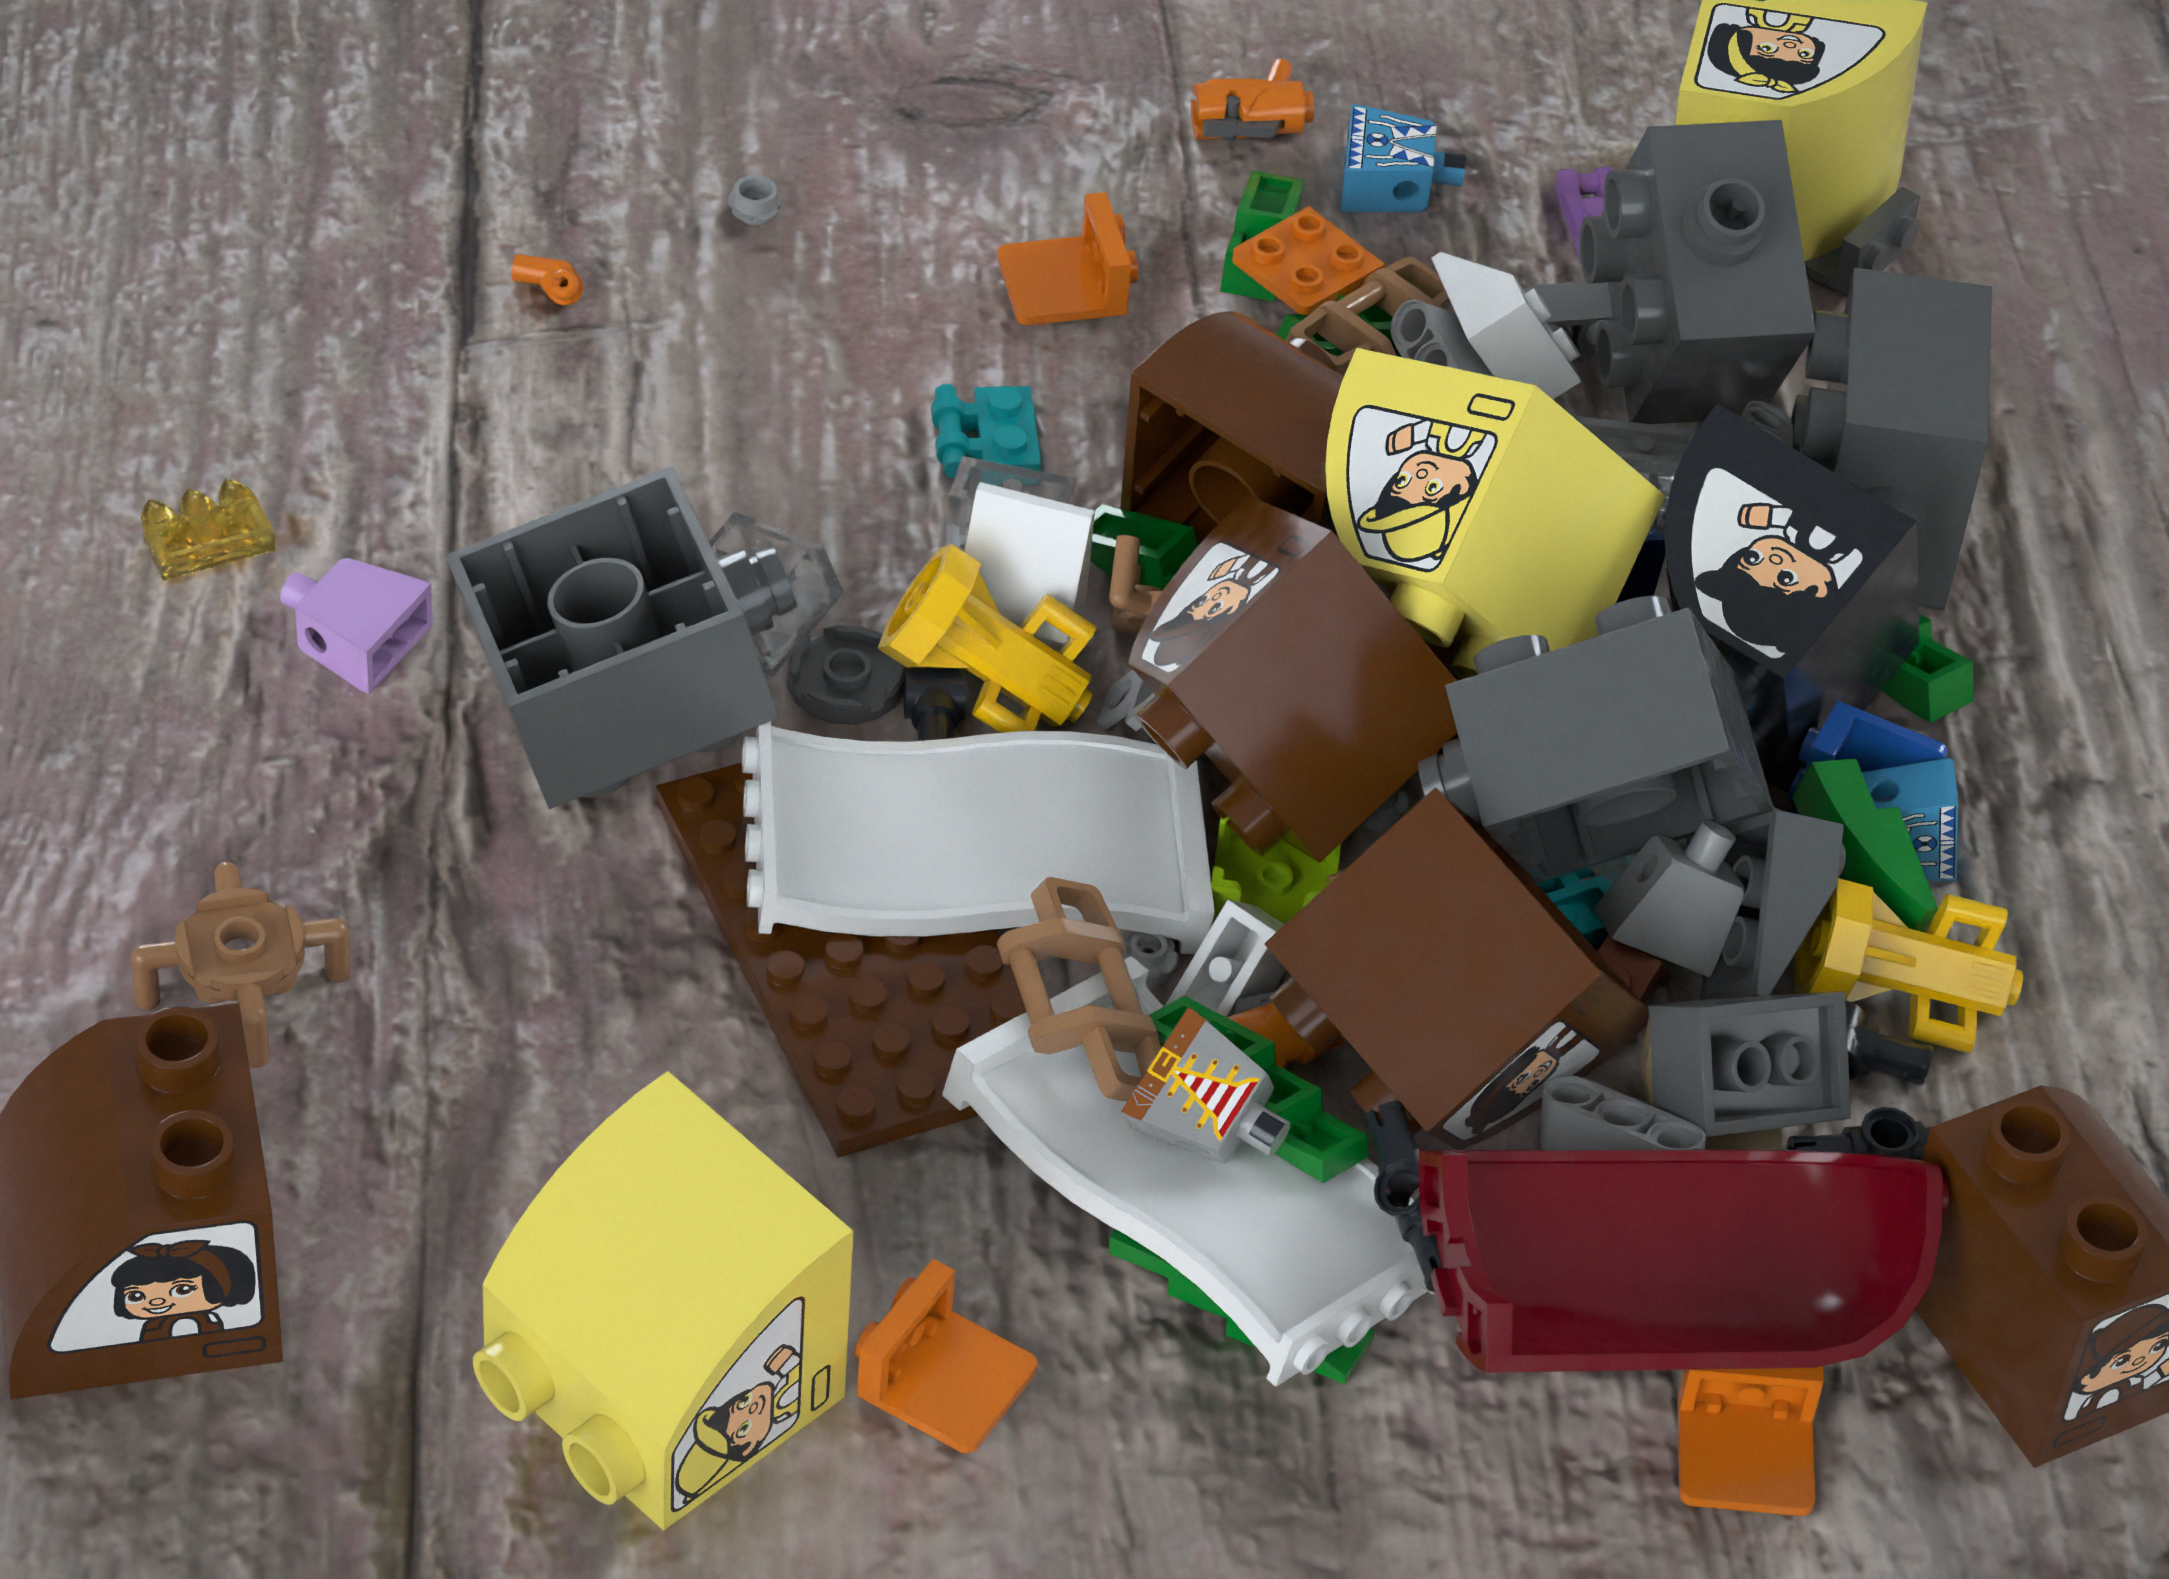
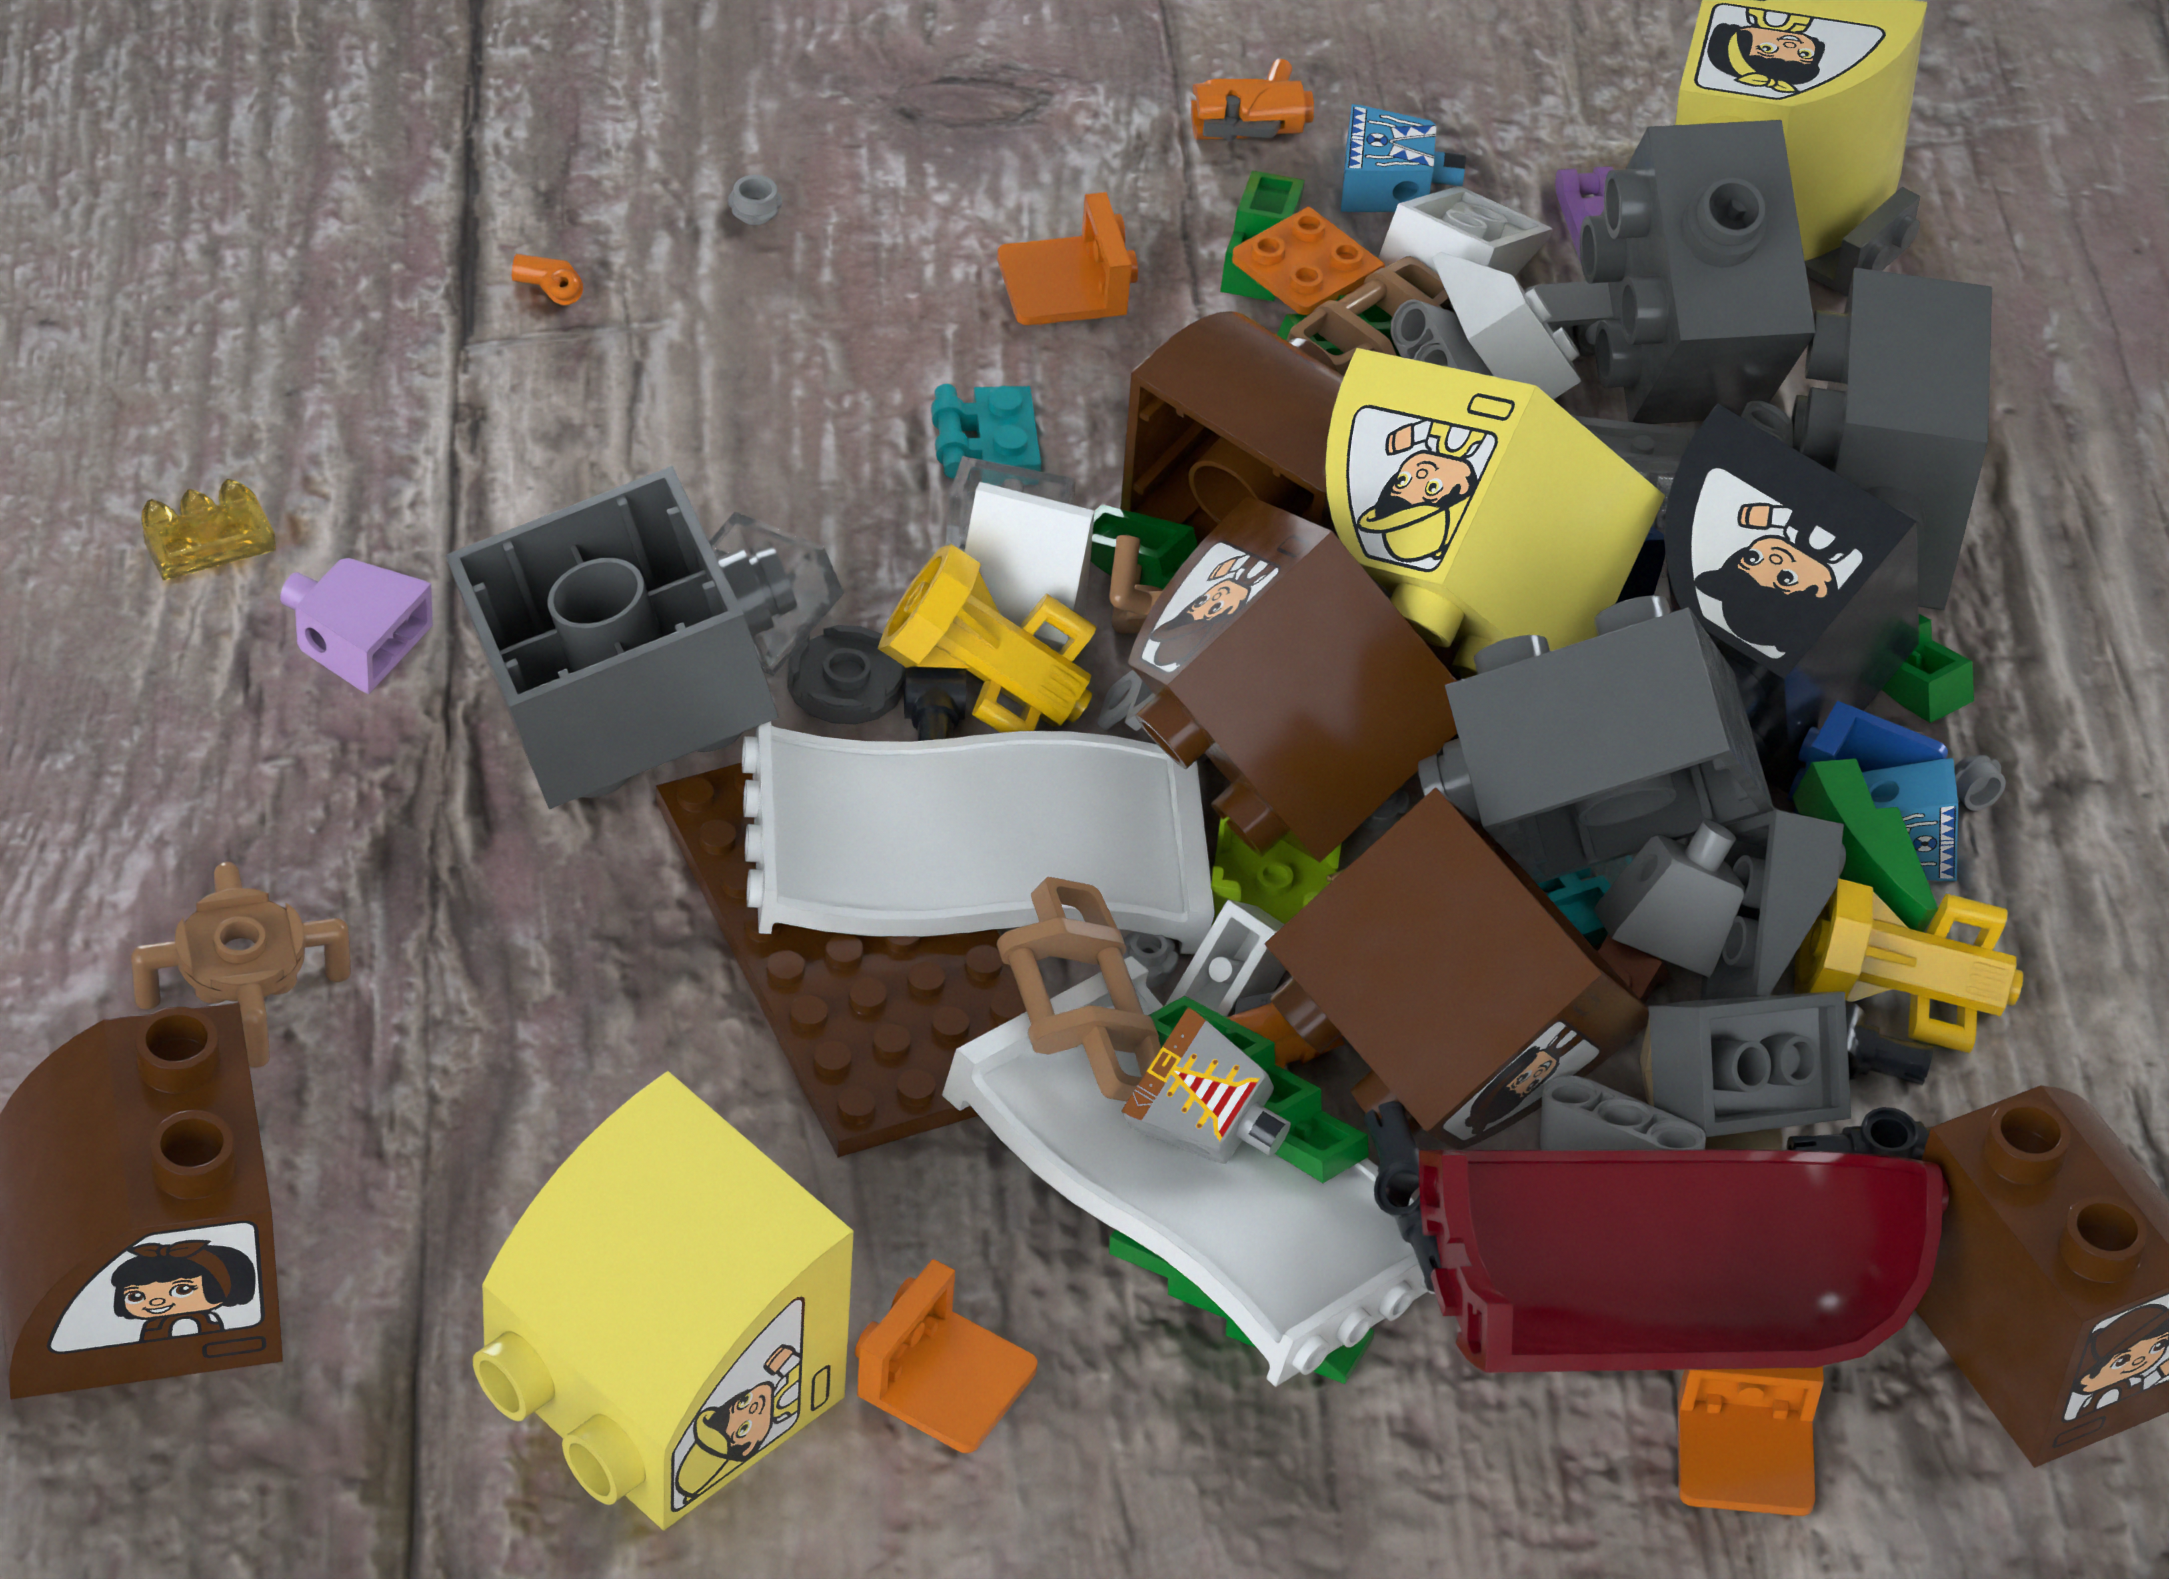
(1463, 227): none -> white slope
(1979, 781): none -> light grey plate

